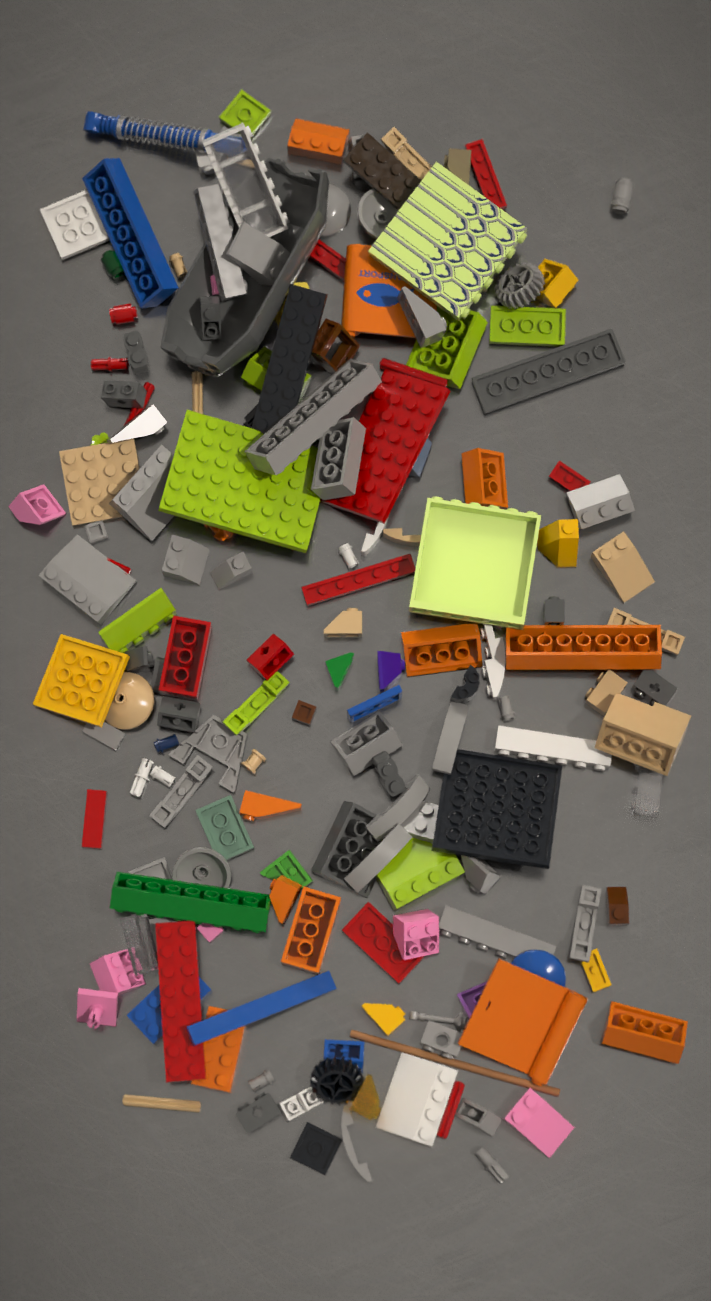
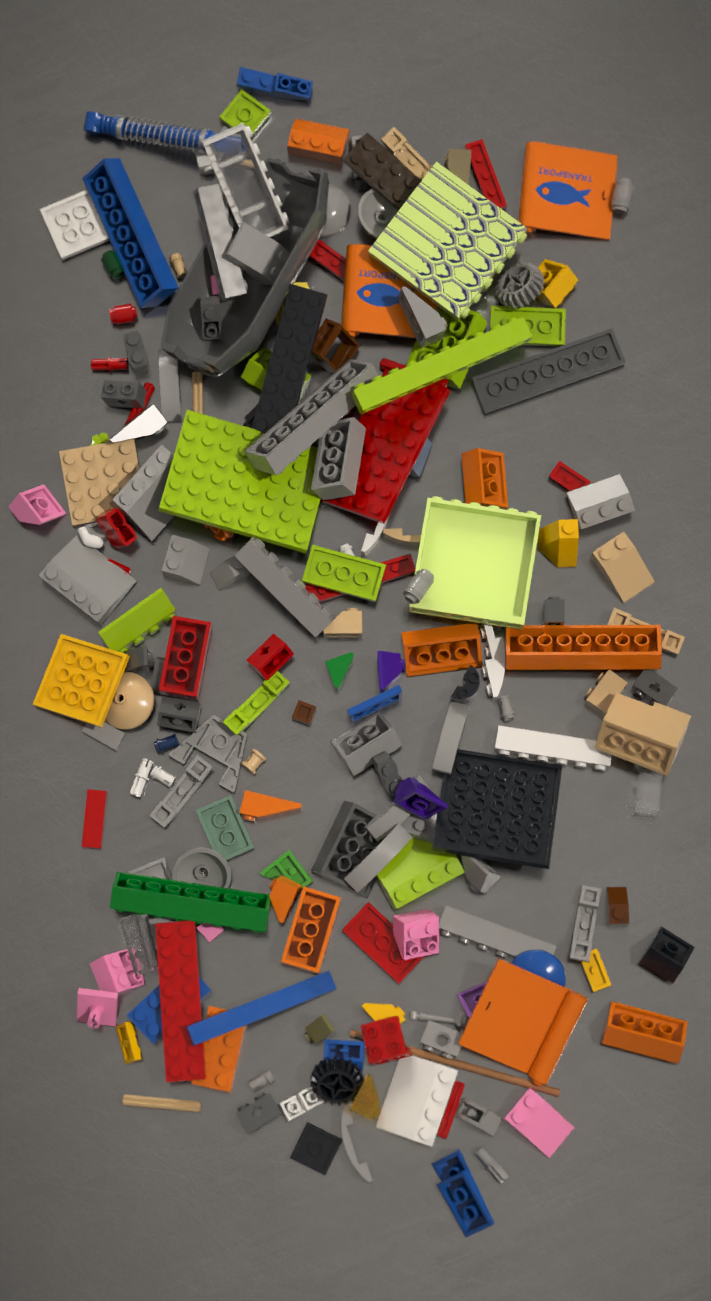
(88, 539): none -> white arm
(115, 526): none -> red brick
(128, 1042): none -> yellow plate
(169, 387): none -> light grey slope
(275, 86): none -> blue slope
(284, 586): none -> light grey brick
(319, 1030): none -> olive slope
(344, 573): none -> lime plate
(384, 1041): none -> red bracket
(418, 586): none -> light grey head
(418, 798): none -> dark purple slope
(441, 365): none -> lime brick
(462, 1193): none -> blue slope
(566, 190): none -> orange door
(667, 955): none -> black slope

